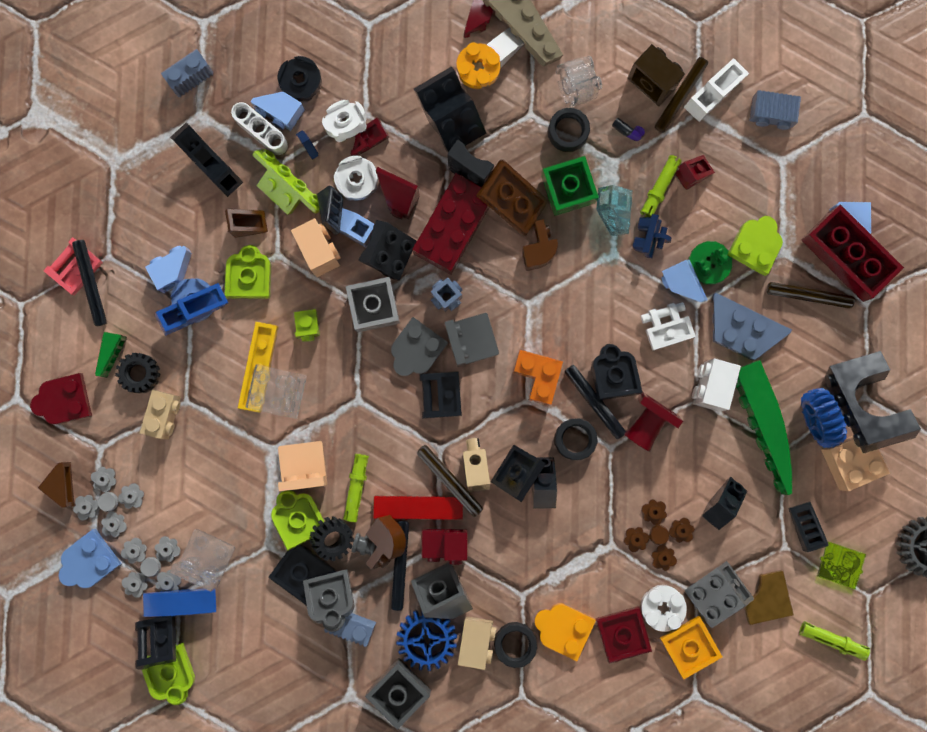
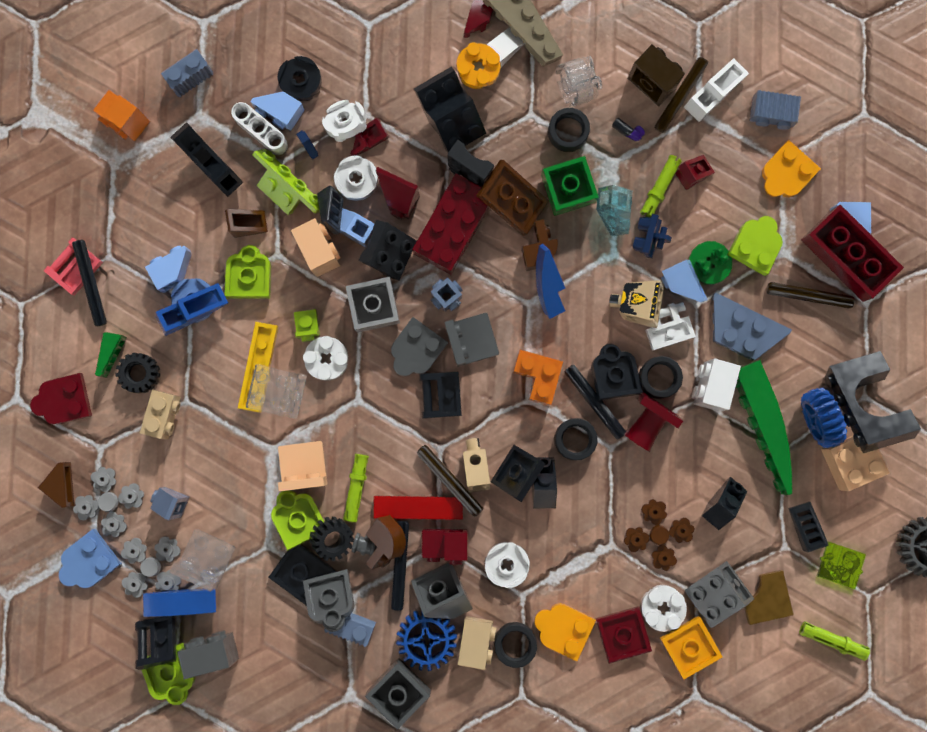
(121, 116): none -> orange brick
(168, 503): none -> sand blue slope
(208, 654): none -> dark grey brick
(326, 345): none -> white plate
(495, 559): none -> white plate
(548, 283): none -> blue slope
(640, 302): none -> torso
(677, 374): none -> black tyre
(788, 171): none -> light orange plate

